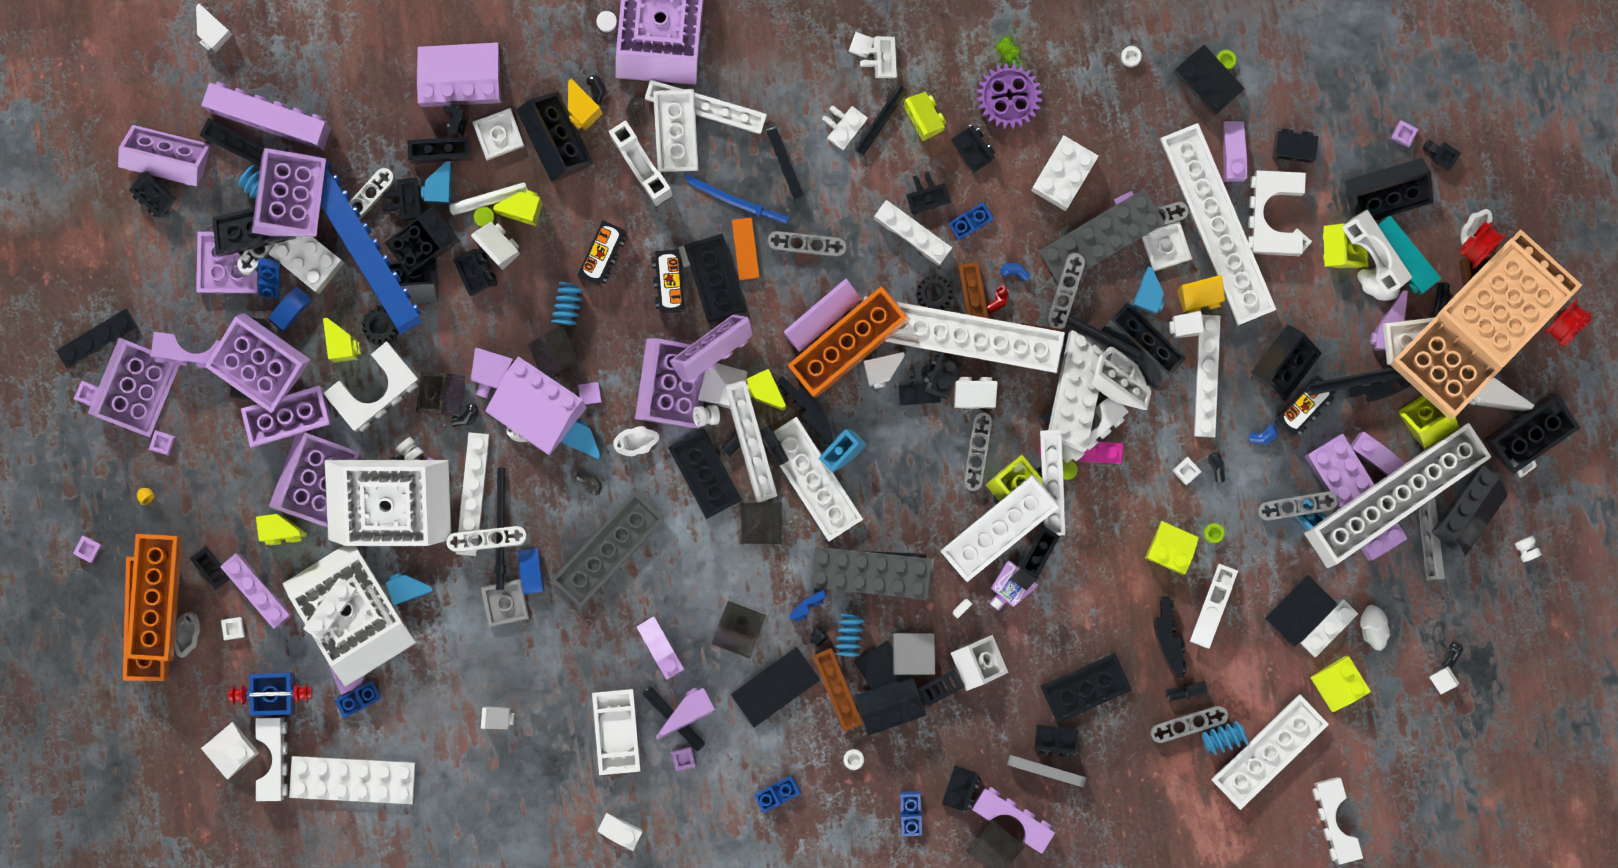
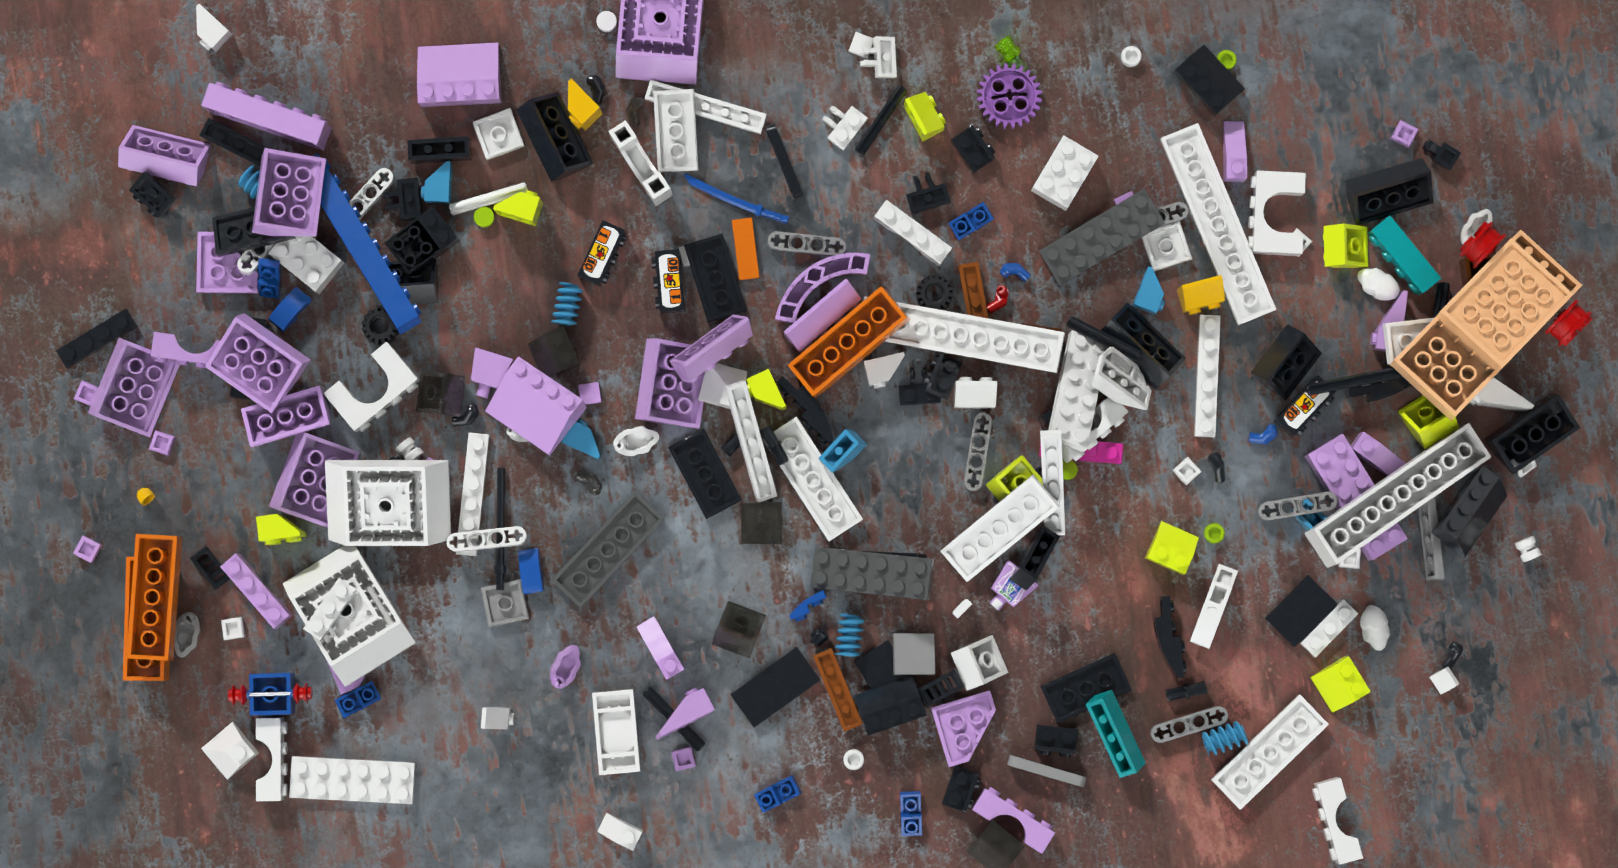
(339, 343): neon yellow slope -> none
(406, 588): dark azure slope -> none
(457, 120): black bracket -> none
(475, 271): black bracket -> none
(496, 245): white slope -> none
(565, 667): none -> lavender arm
(706, 415): white wheel -> none
(815, 276): none -> lavender brick
(962, 725): none -> lavender plate
(1067, 291): light grey beam -> none
(1115, 733): none -> teal brick
(1186, 325): white slope -> none
(1295, 146): black brick -> none
(1351, 561): none -> white tile
(1390, 269): white arch -> none

